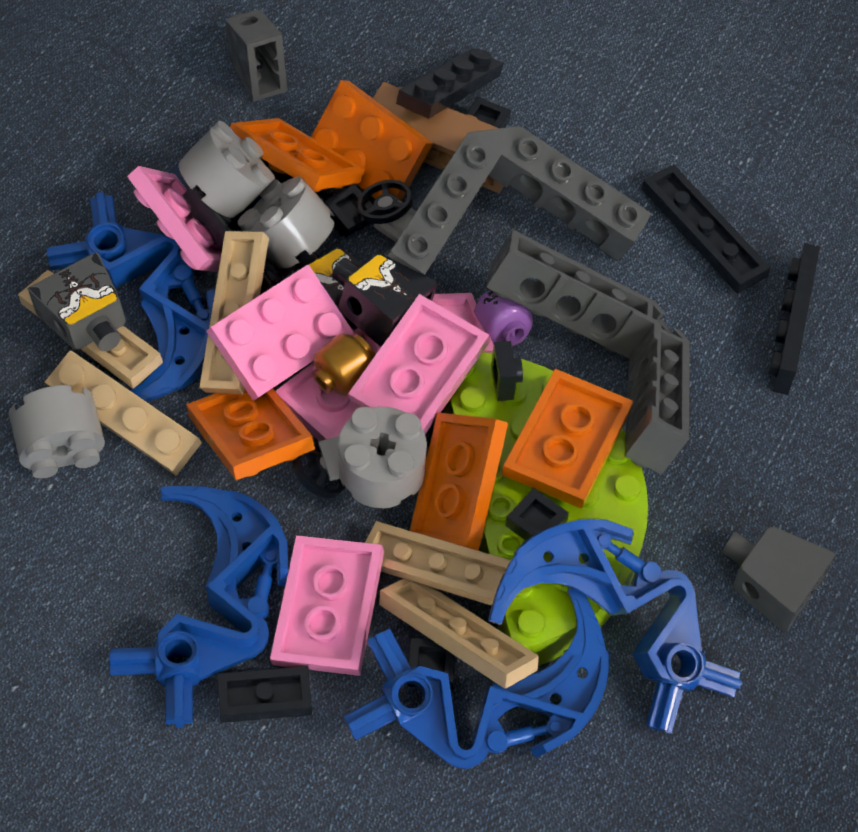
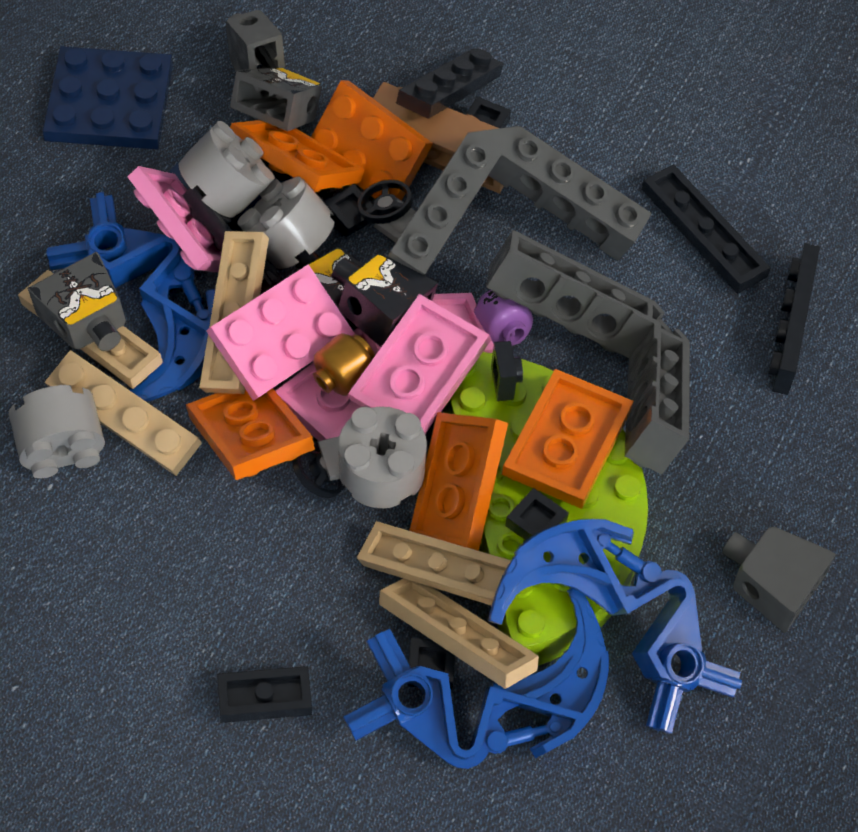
(108, 98): none -> dark blue plate
(206, 644): blue piece -> none
(289, 101): none -> dark grey torso
(327, 605): bright pink plate -> none

